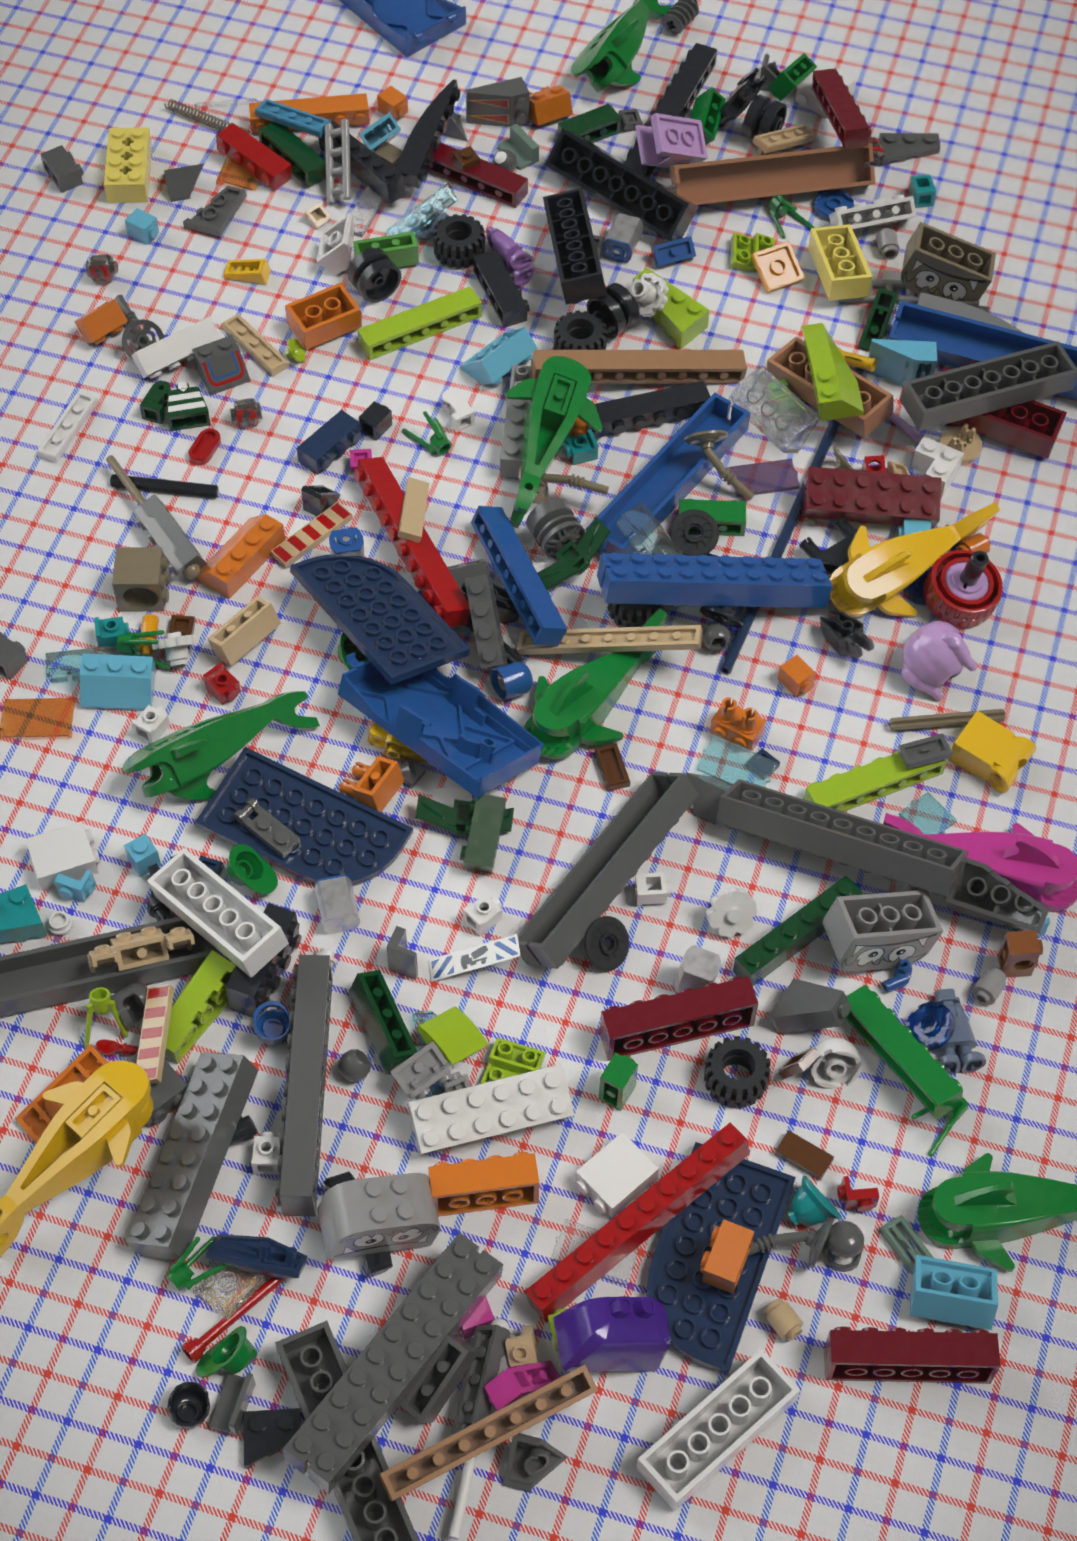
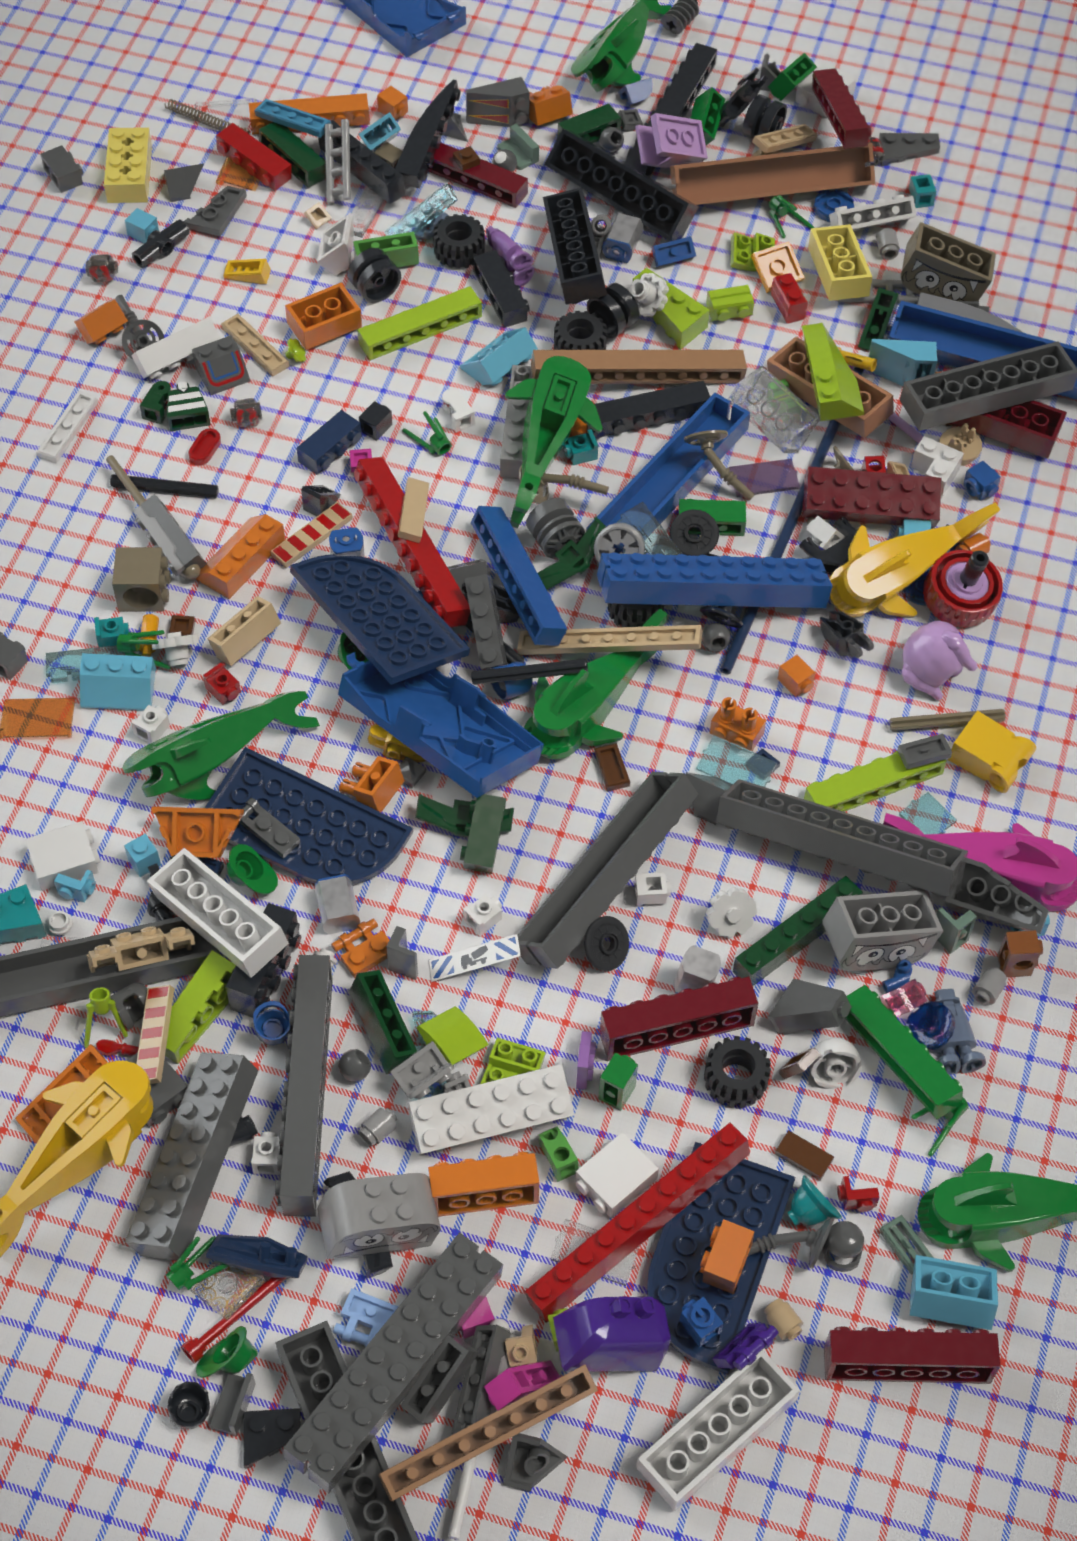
(160, 243): none -> black piece
(198, 830): none -> orange wing
(363, 1310): none -> light blue plate
(365, 955): none -> orange plate
(378, 1126): none -> light grey brick
(528, 671): none -> black axle
(558, 1153): none -> bright green leg
(585, 1060): none -> medium lavender plate
(594, 224): none -> light grey brick
(611, 139): none -> dark grey piece
(616, 534): none -> light grey wheel
(637, 91): none -> brick
(700, 1321): none -> blue brick
(730, 303): none -> lime brick
(745, 1346): none -> dark purple plate
(789, 298): none -> red brick
(824, 533): none -> white brick
(906, 997): none -> clear pink slope
(955, 932): none -> sand green panel
(981, 481): none -> blue brick

